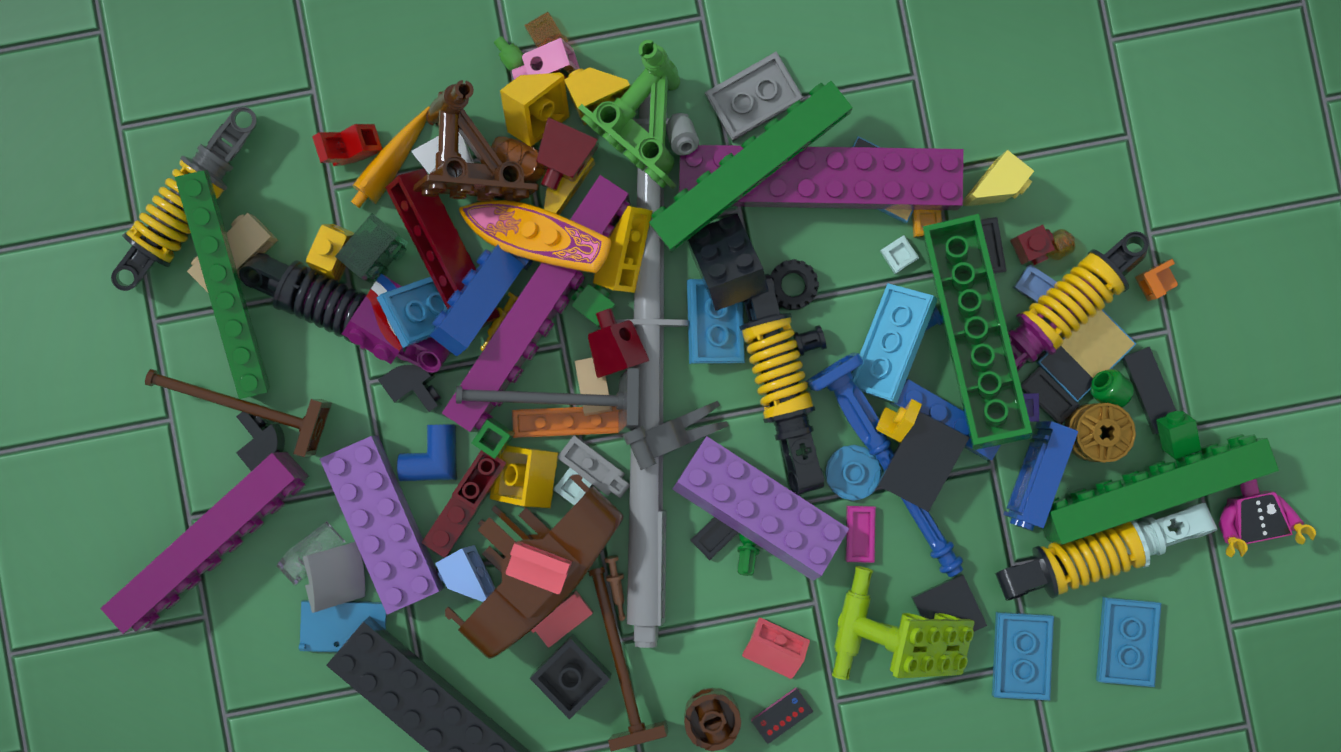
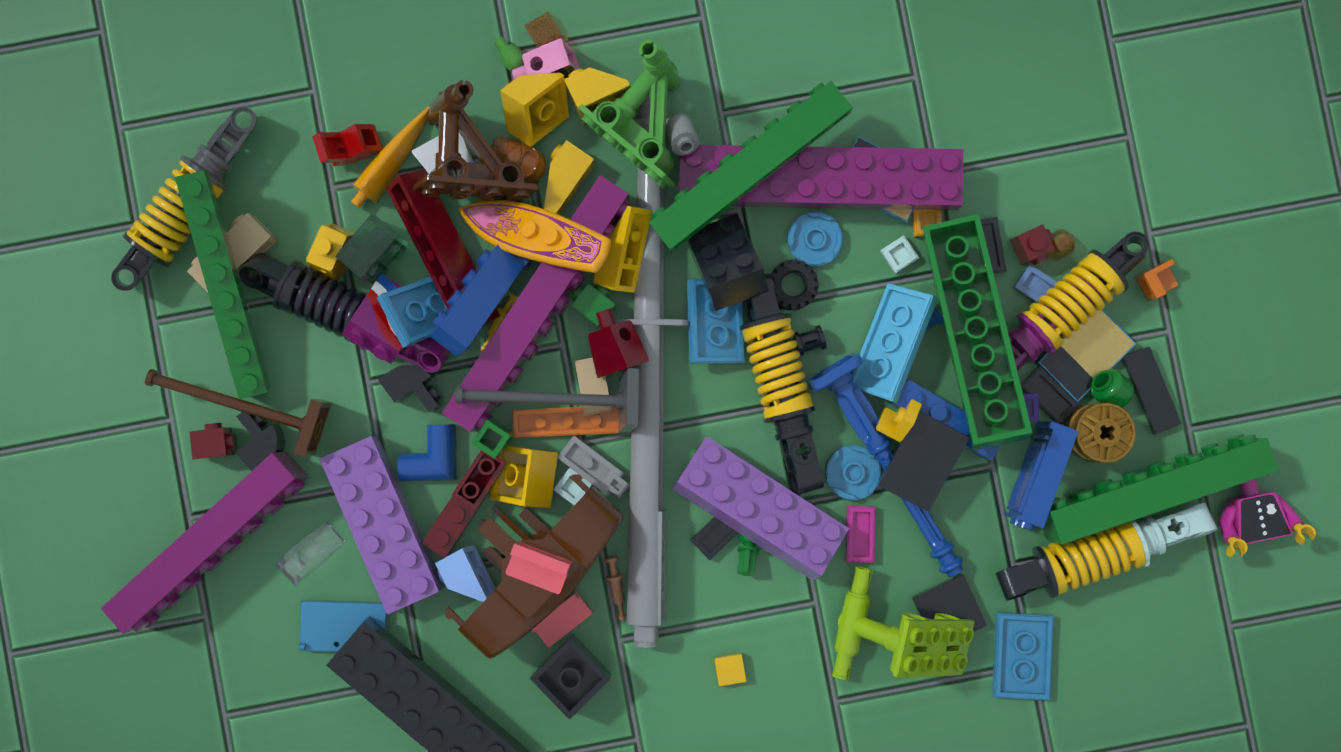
(212, 442): none -> dark red brick
(334, 576): light grey slope -> none
(564, 153): dark red torso -> none
(637, 731): reddish brown tile -> none
(669, 435): dark grey flag -> none
(712, 719): reddish brown brick -> none
(730, 669): none -> yellow tile
(753, 96): light grey tile -> none
(776, 648): coral panel -> none
(781, 715): black tile -> none
(815, 238): none -> dark azure tile
(1002, 180): light yellow slope -> none
(1128, 641): dark azure tile -> none
(1178, 434): green brick -> none

